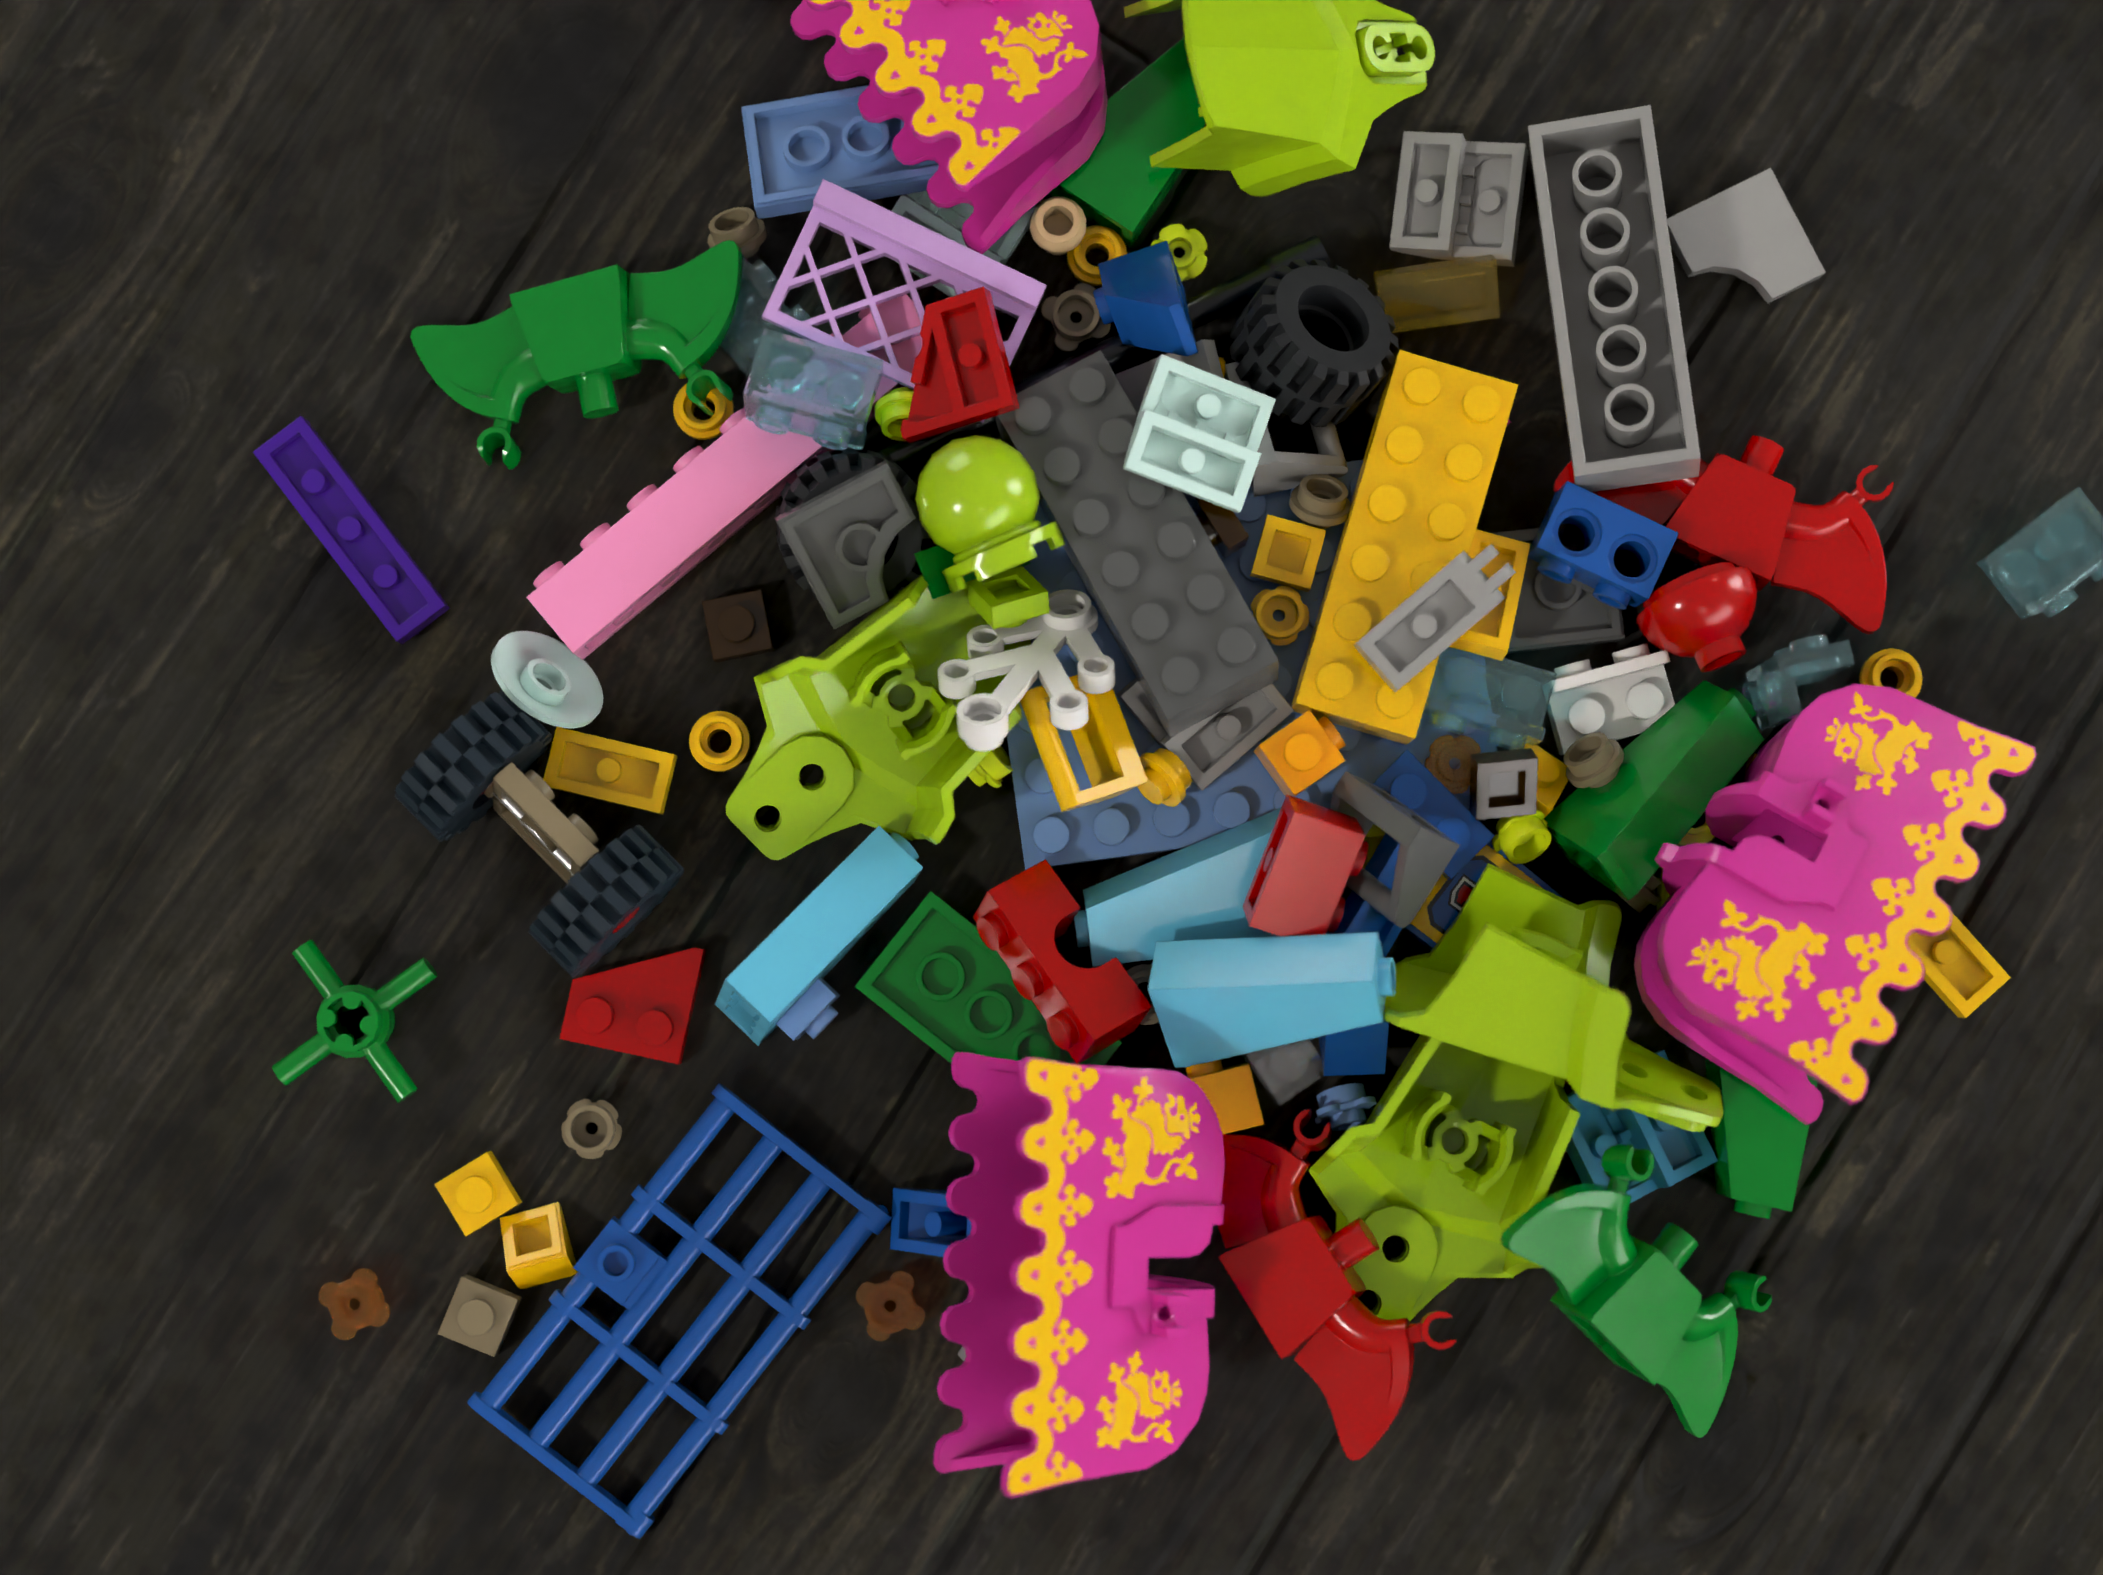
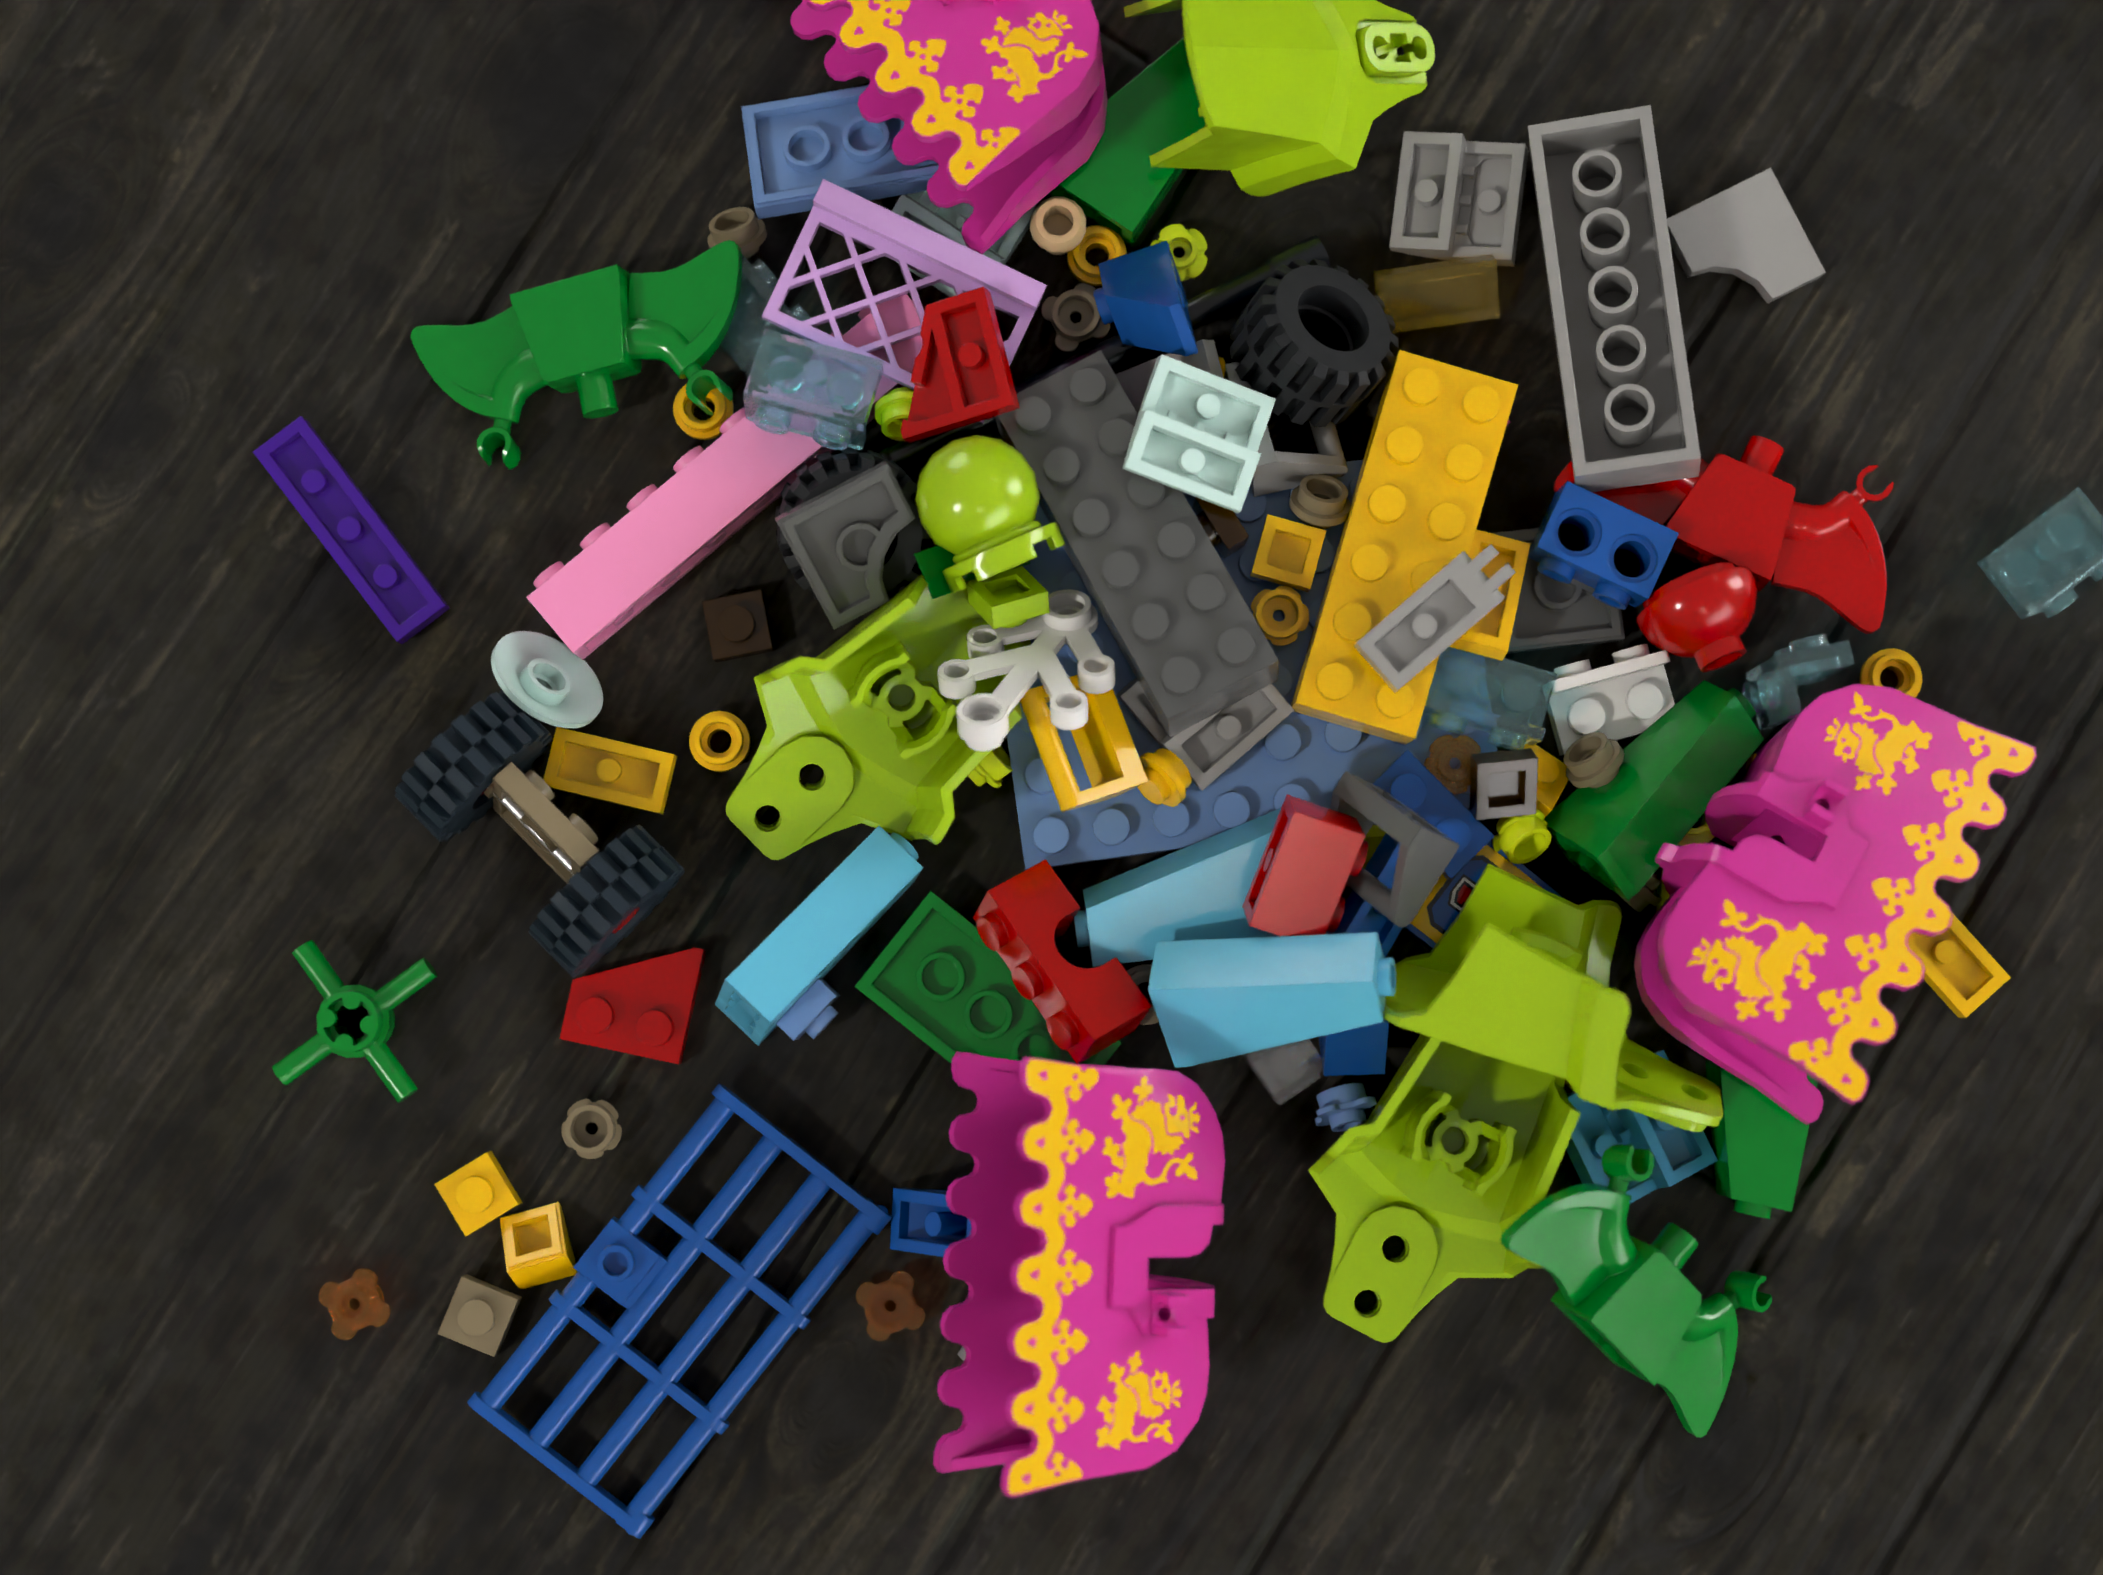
(1230, 1094): light orange brick -> none
(1301, 753): light orange brick -> none
(1307, 1290): red torso -> none

